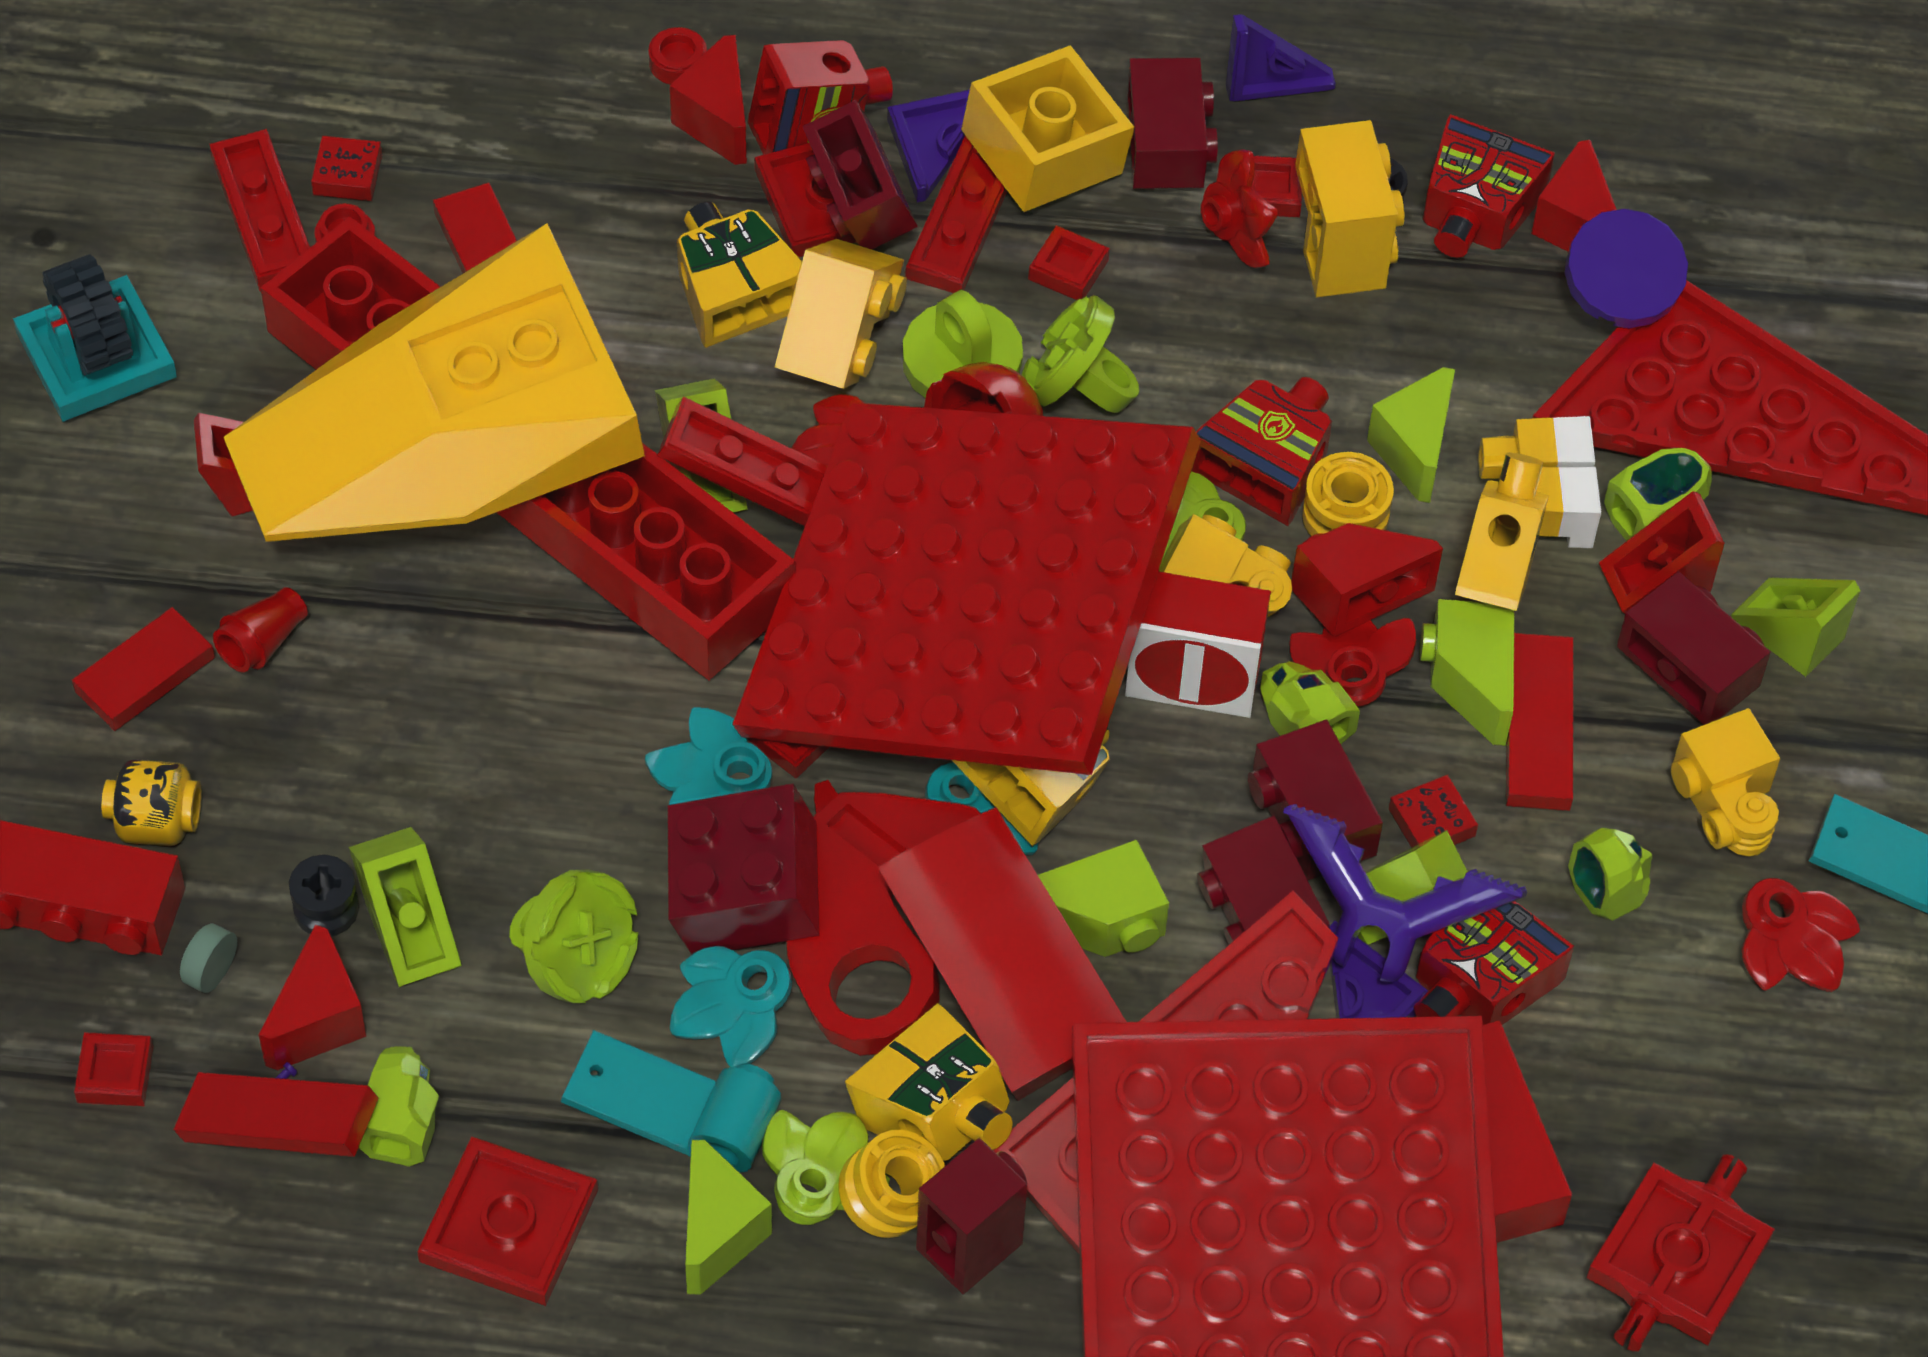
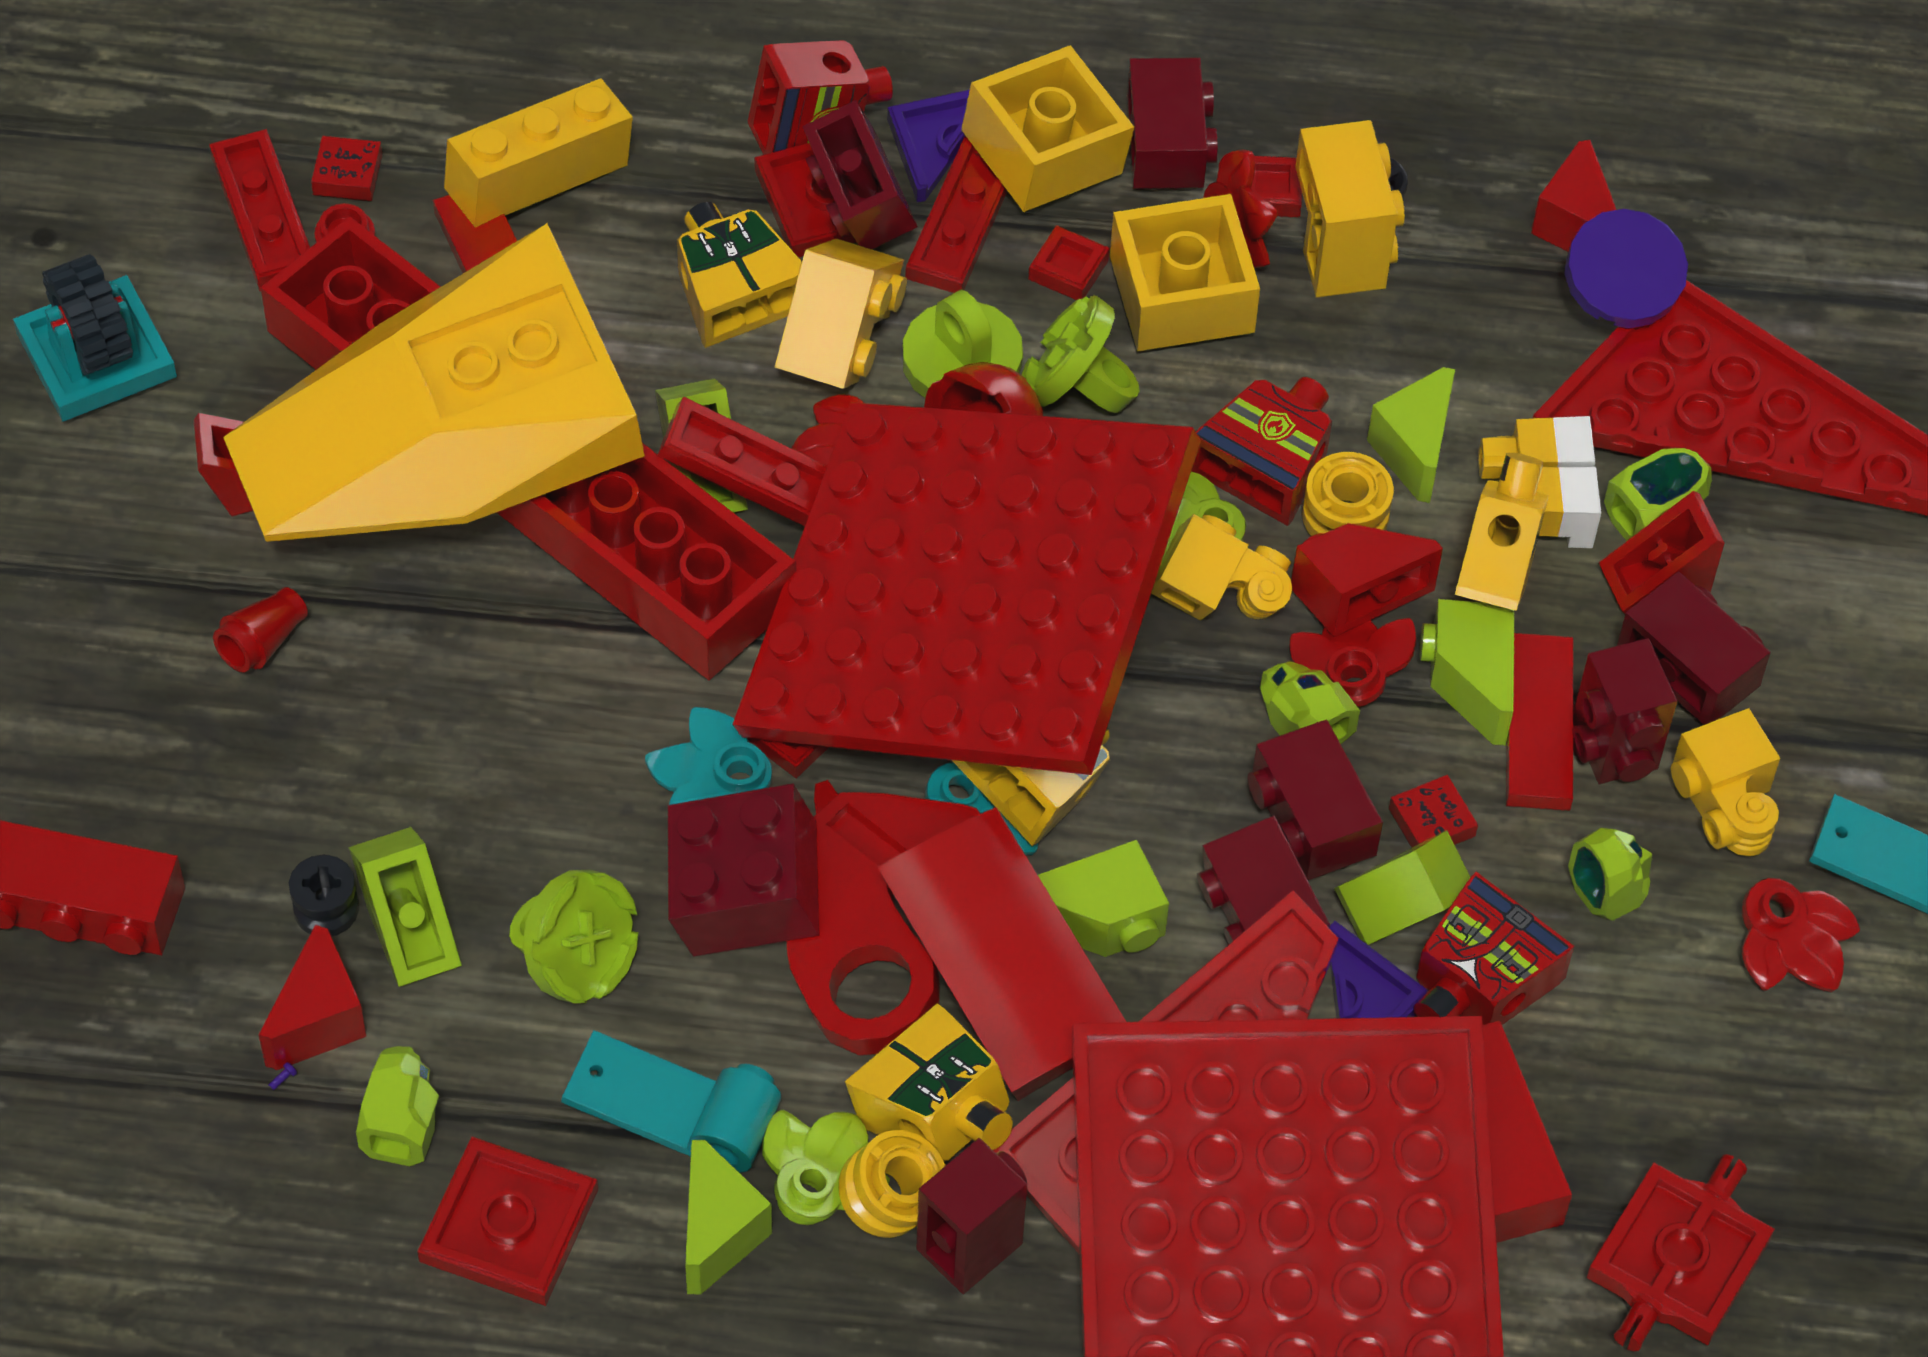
(114, 1069): red tile -> none
(143, 668): red tile -> none
(152, 802): yellow head -> none
(208, 957): sand green tile -> none
(276, 1114): red tile -> none
(537, 152): none -> yellow brick
(674, 52): red tile -> none
(709, 101): red slope -> none
(725, 1007): teal plate -> none
(1184, 272): none -> yellow brick
(1199, 645): piece -> none
(1270, 66): dark purple tile -> none
(1401, 920): dark purple piece -> none
(1482, 186): red torso -> none
(1623, 712): none -> dark red brick
(1800, 617): lime slope -> none

